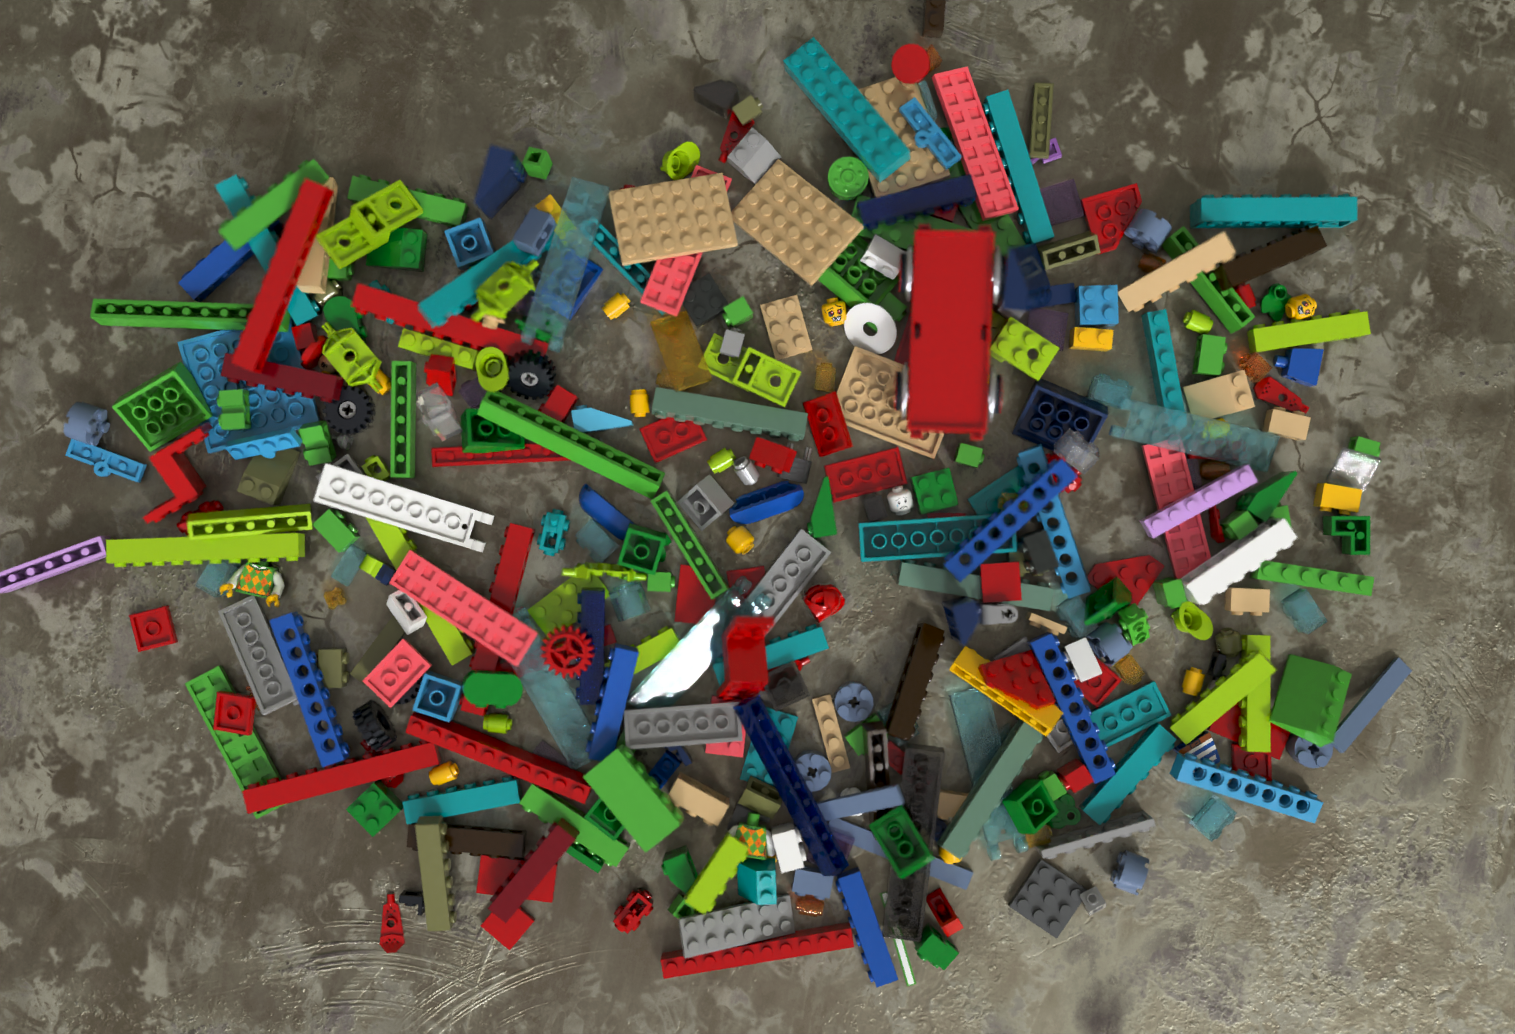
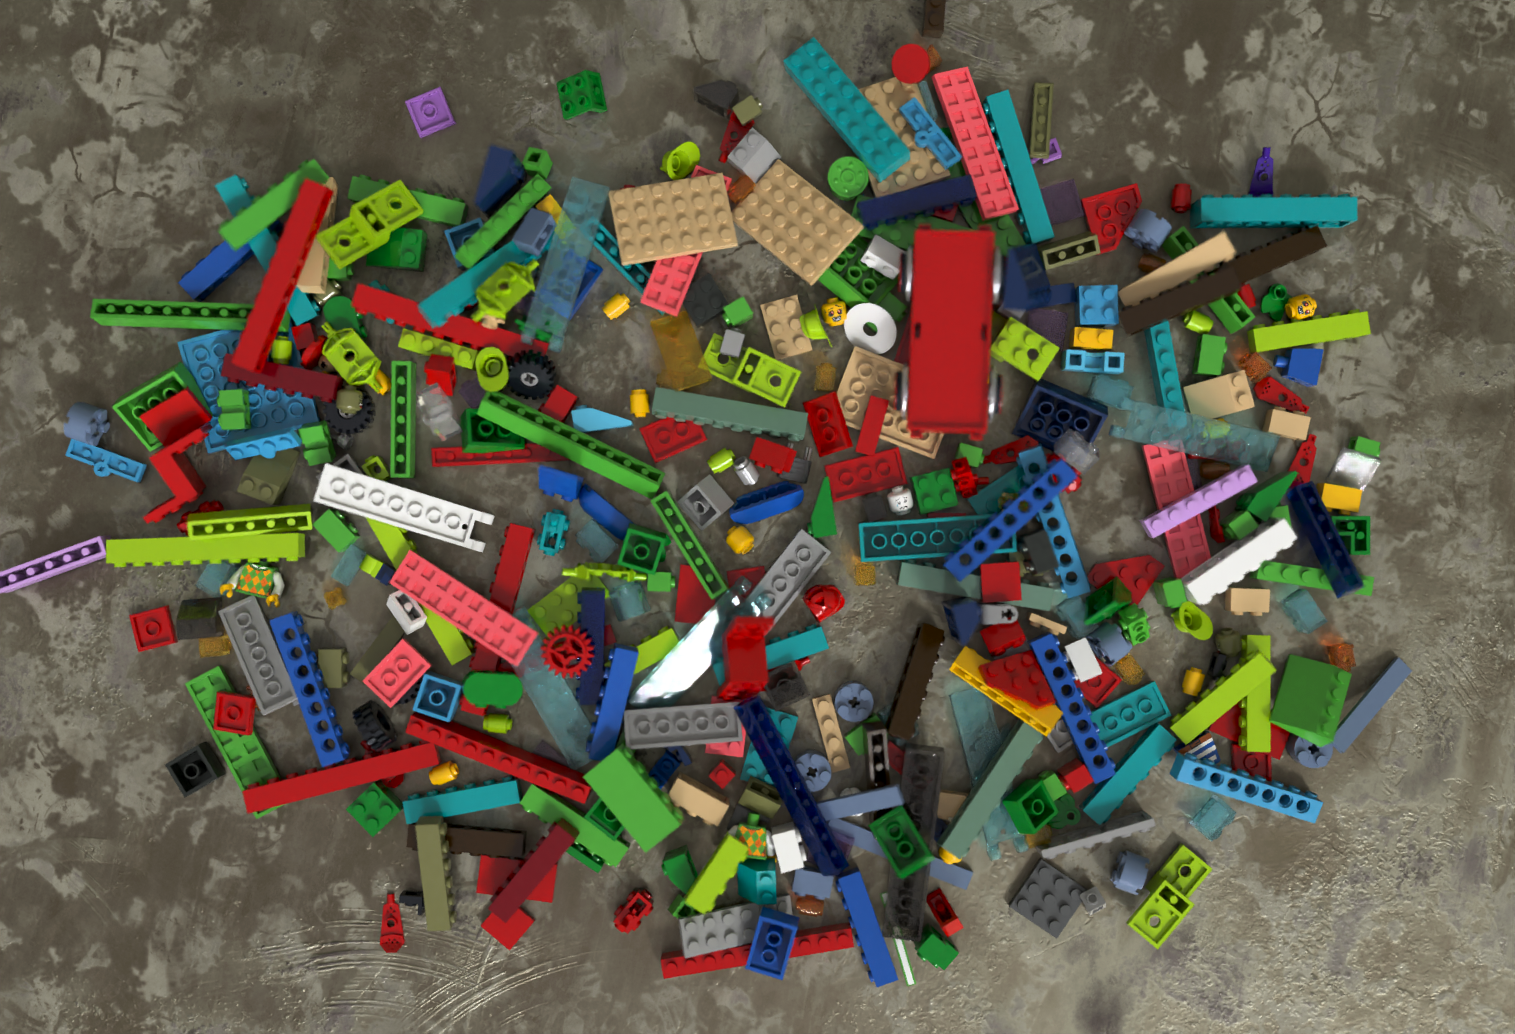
(176, 416): none -> red tile
(195, 769): none -> pearl dark grey brick
(199, 619): none -> clear smoke slope
(215, 646): none -> clear yellow brick
(281, 350): none -> lime brick
(349, 400): none -> olive head
(430, 112): none -> medium lavender tile
(502, 222): none -> bright green brick
(559, 482): none -> blue slope
(581, 94): none -> green bracket
(722, 773): none -> red brick
(741, 189): none -> clear orange brick
(772, 943): none -> blue slope
(812, 326): none -> lime piece
(864, 575): none -> clear yellow brick
(872, 425): none -> red tile
(966, 481): none -> red brick
(1002, 637): none -> red brick
(1014, 446): none -> red piece
(1092, 362): none -> medium azure arch
(1169, 896): none -> lime bracket
(1180, 301): none -> dark brown brick
(1181, 198): none -> red brick
(1257, 185): none -> dark purple piece
(1304, 471): none -> red piece
(1325, 540): none -> clear blue brick
(1338, 651): none -> clear orange brick

